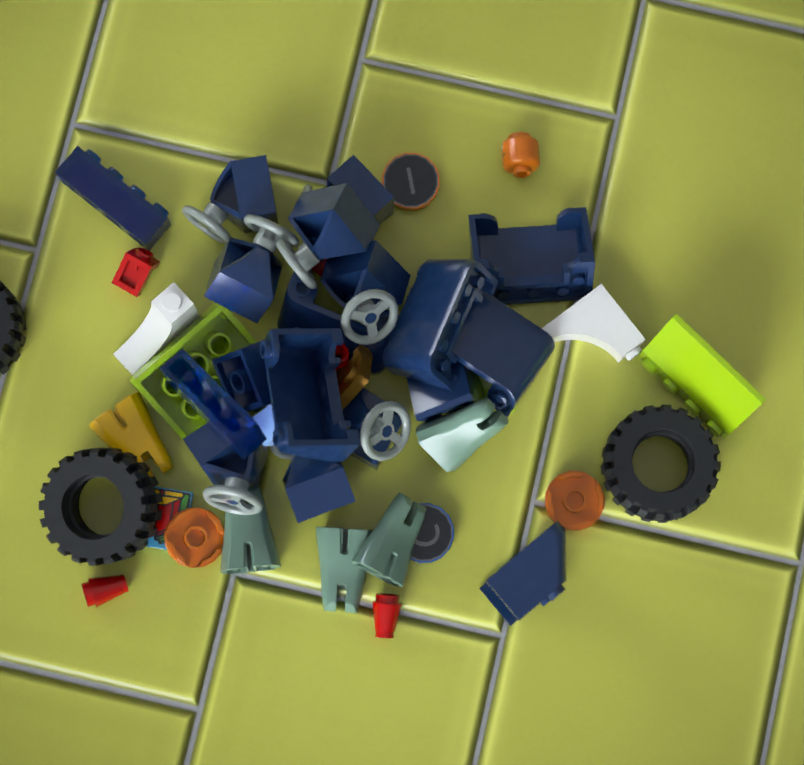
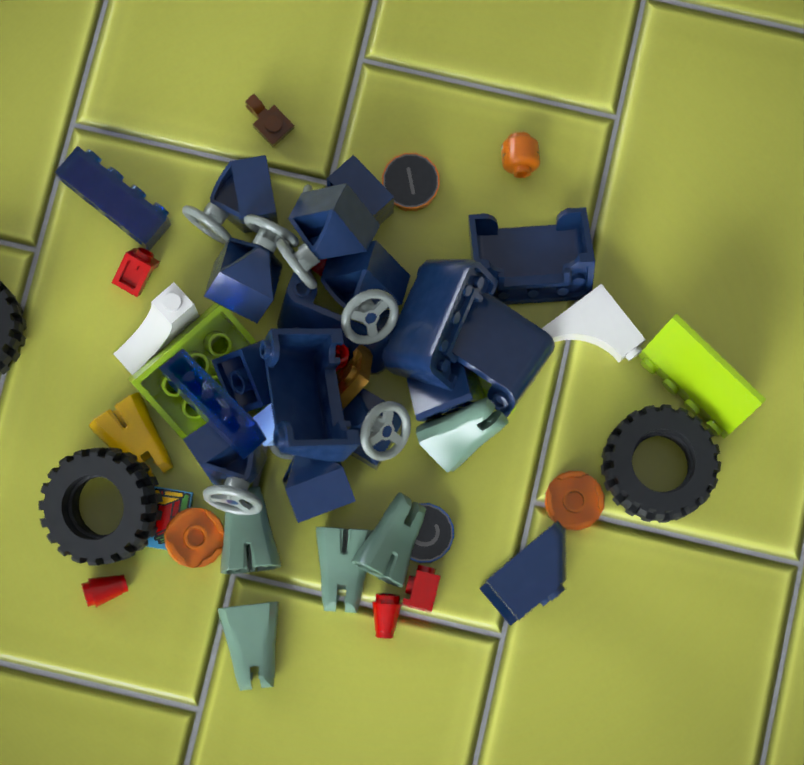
(251, 641): none -> sand green piece
(271, 123): none -> reddish brown plate
(422, 589): none -> red brick

